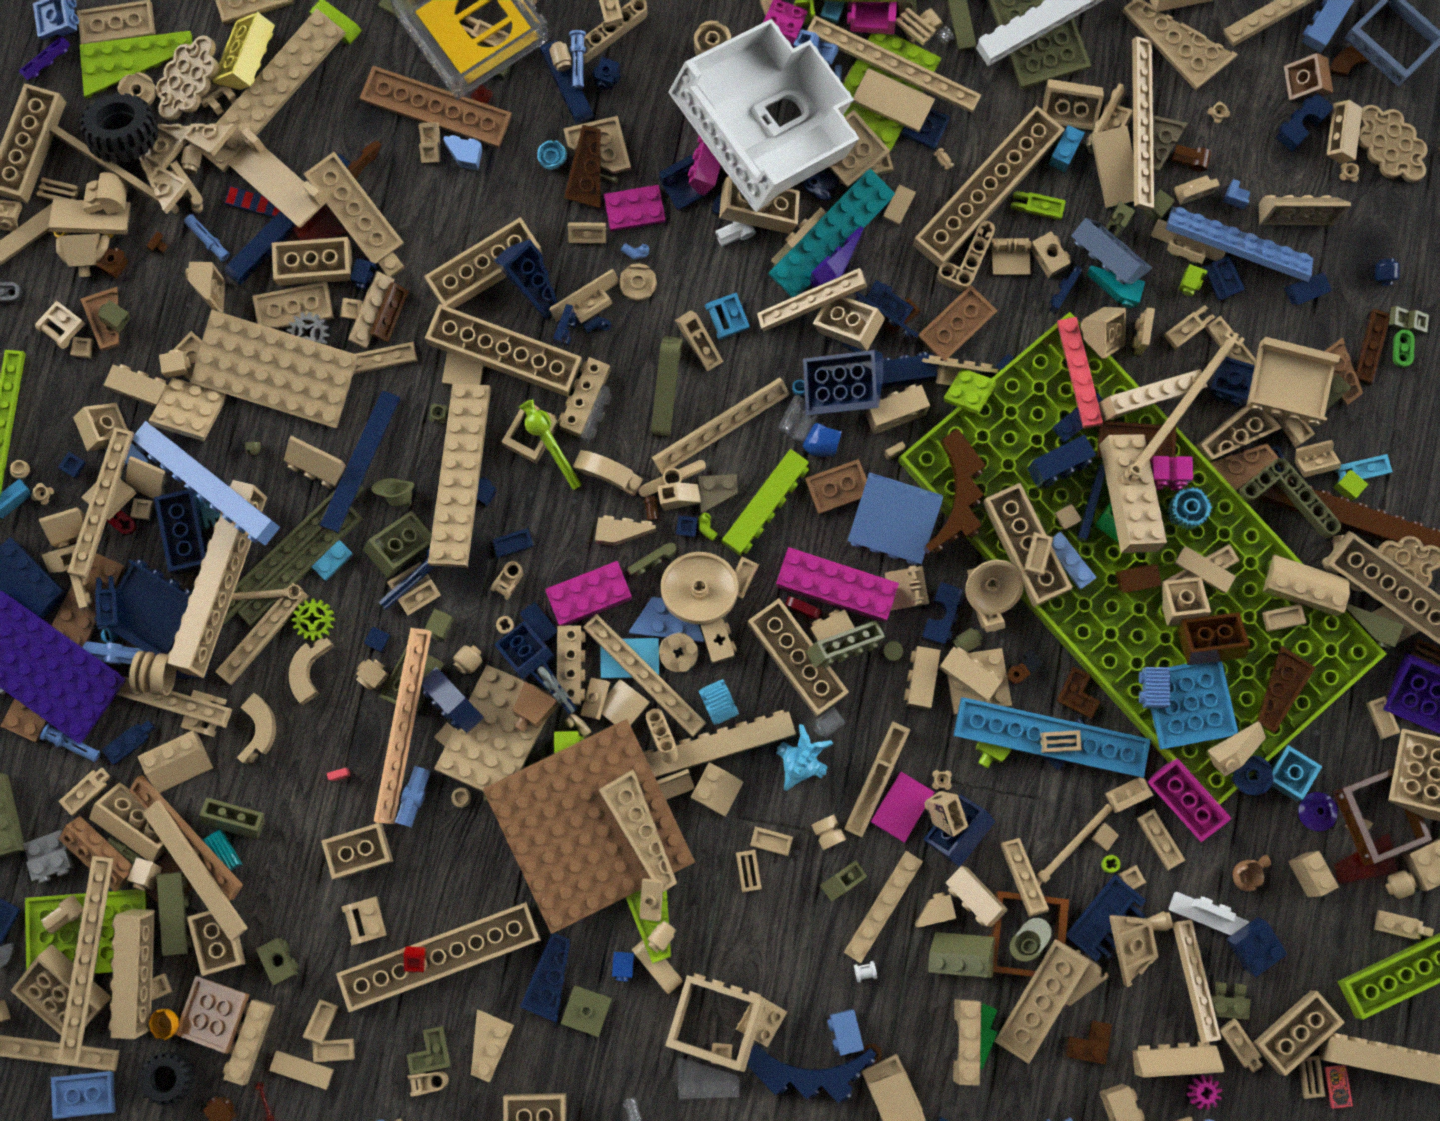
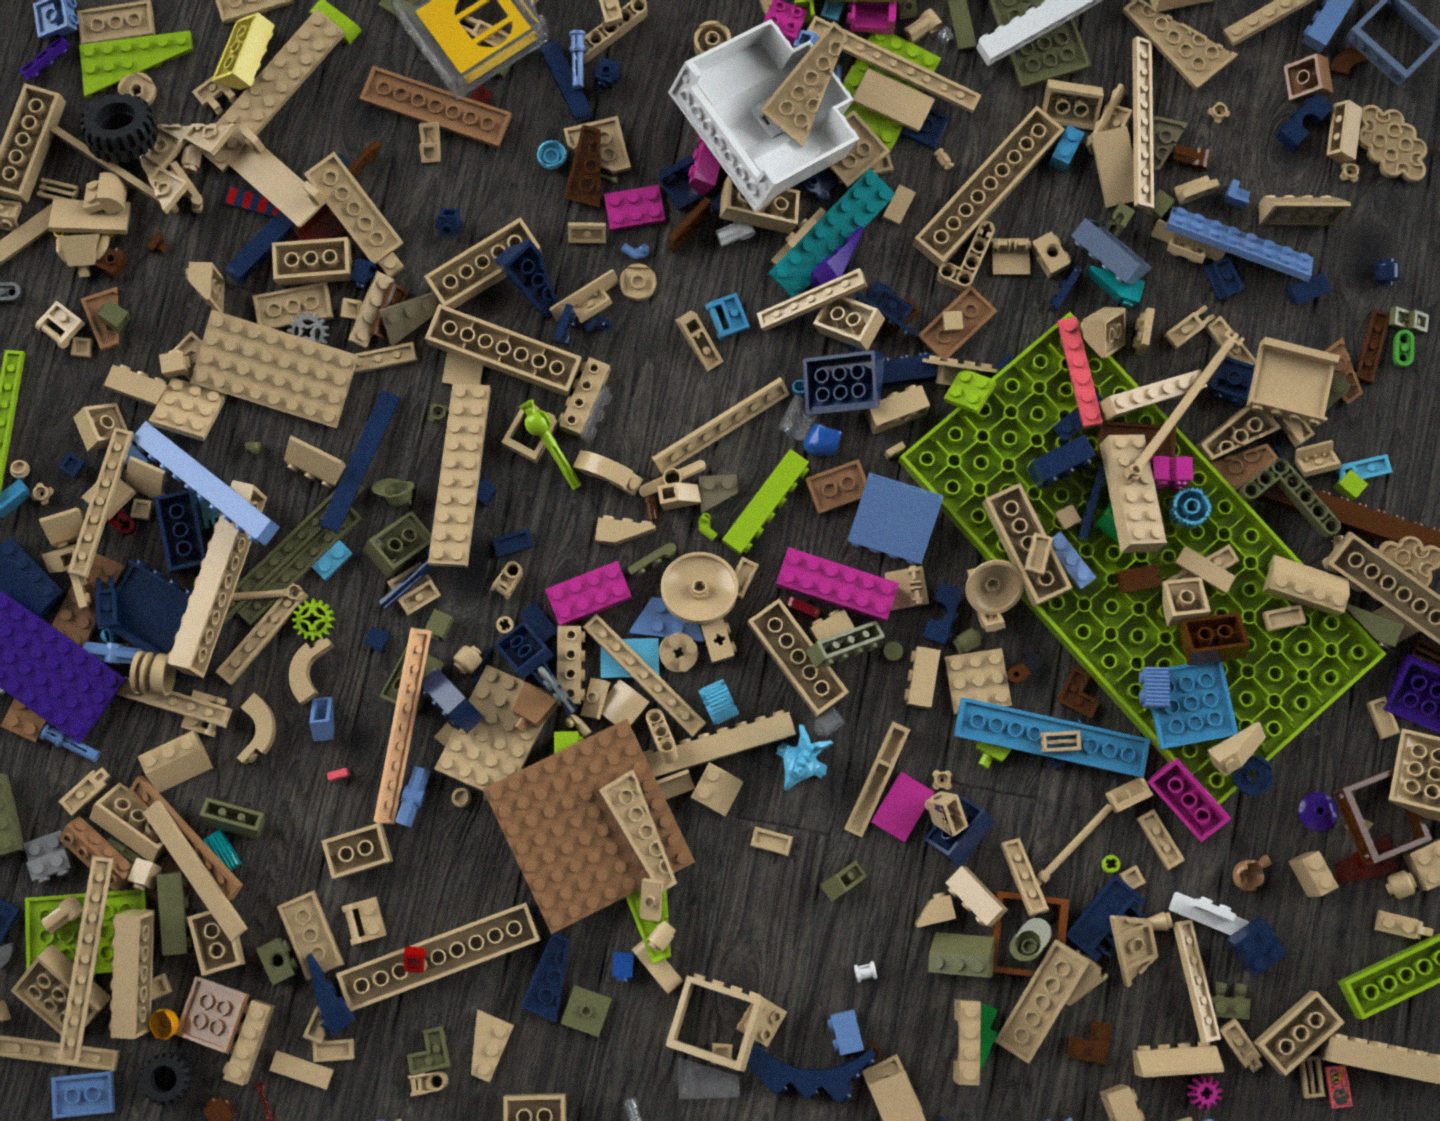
(128, 742): dark blue hinge -> none
(187, 78): tan plate -> none
(212, 244): medium blue pin -> none
(310, 932): none -> tan tile
(322, 719): none -> medium blue slope
(332, 1010): none -> dark blue wedge
(371, 674): tan brick -> none
(407, 316): none -> dark tan wing
(449, 223): none -> dark blue brick
(465, 152): light blue slope -> none
(488, 650): none -> dark blue hinge
(560, 56): tan brick -> none
(666, 385): olive beam -> none
(686, 526): dark blue plate -> none
(689, 225): none -> reddish brown tile
(751, 887): tan tile -> none
(801, 93): none -> tan wing
(828, 832): tan wheel -> none
(883, 907): tan plate -> none
(904, 16): tan tile -> none
(952, 321): none -> tan tile
(965, 465): reddish brown arch -> none
(970, 674): tan brick -> none
(1039, 205): lime hinge -> none
(1105, 836): tan slope -> none
(1192, 280): lime brick -> none
(1285, 684): reddish brown wing -> none
(1293, 773): medium azure brick -> none

